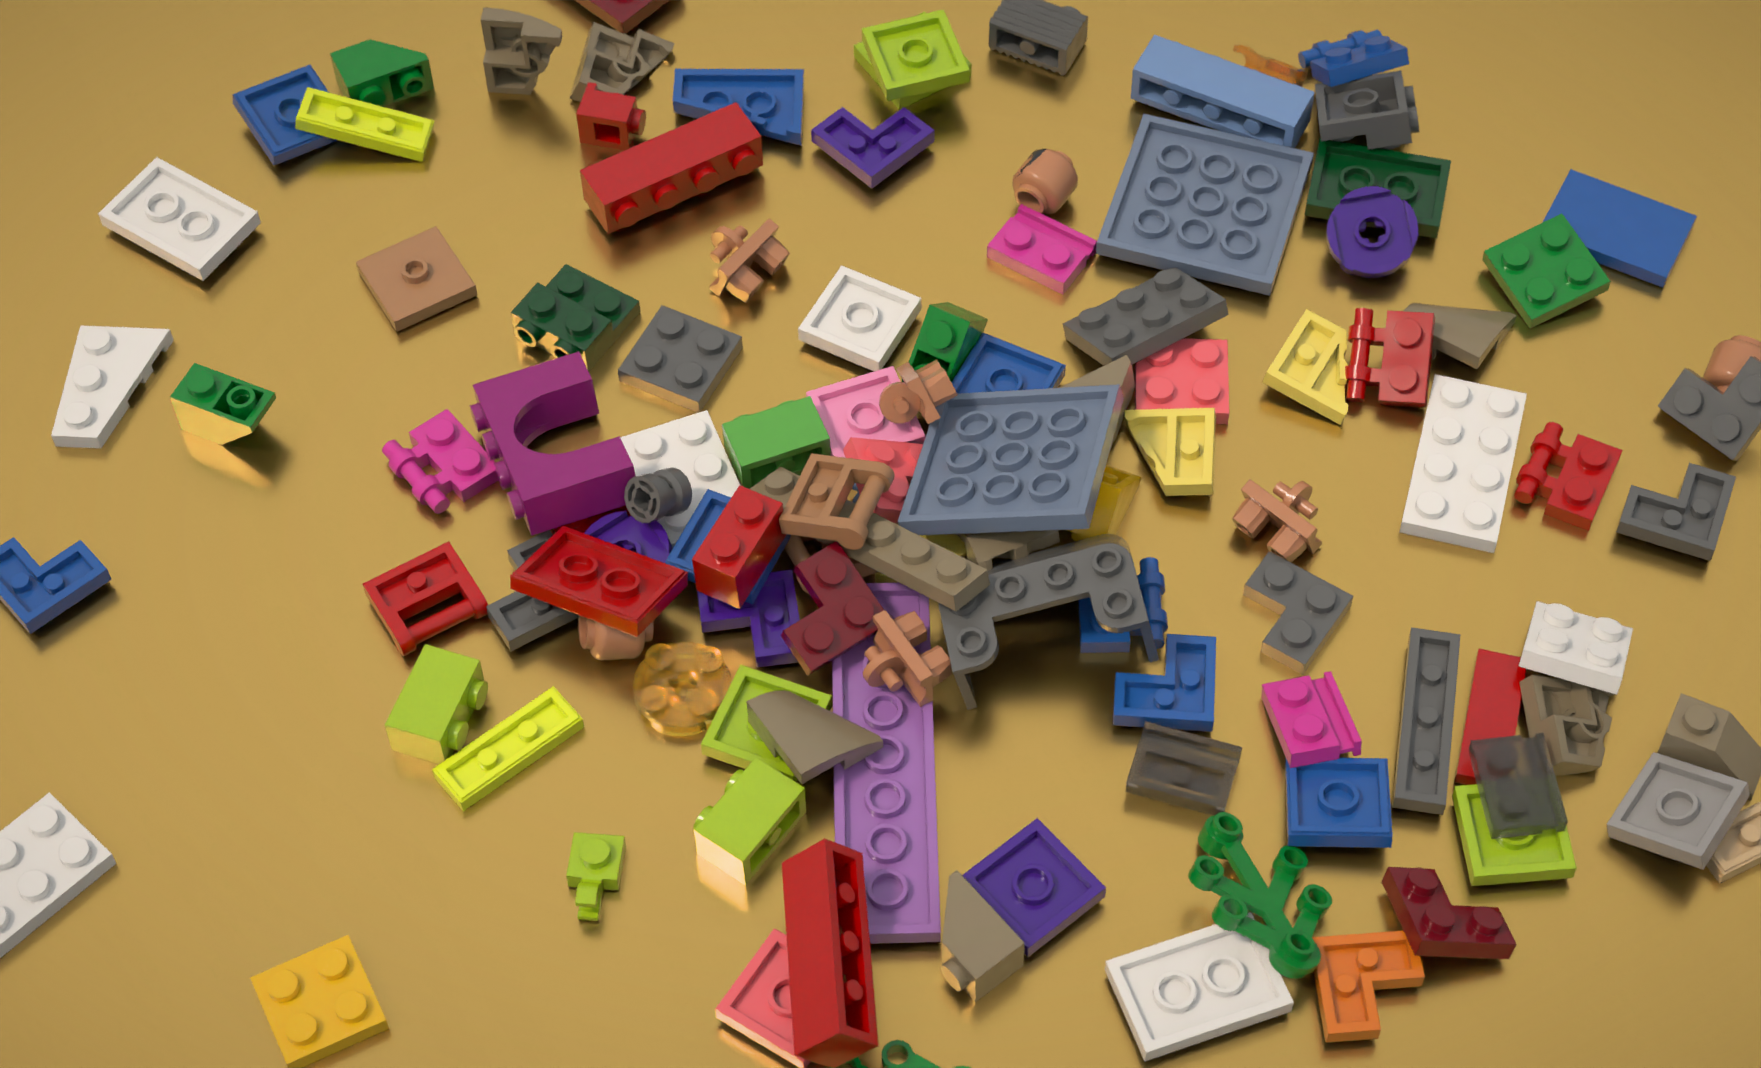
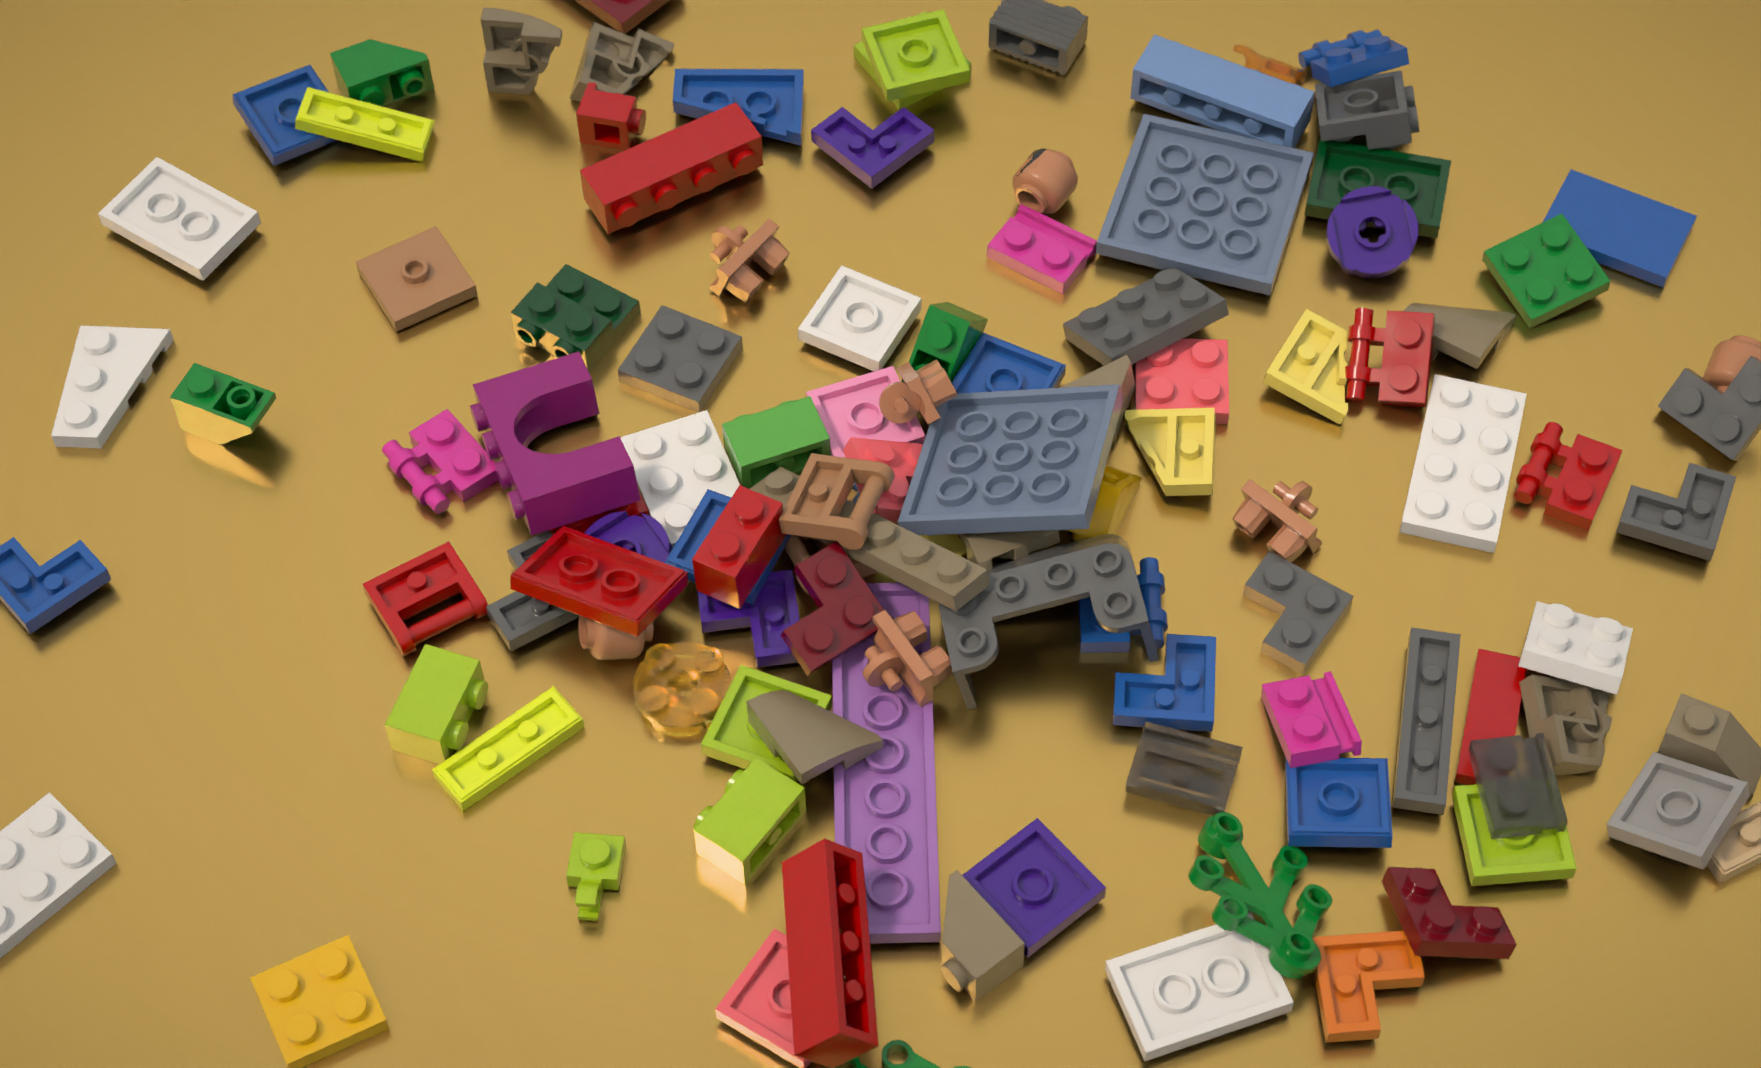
(658, 495): dark grey wheel -> none

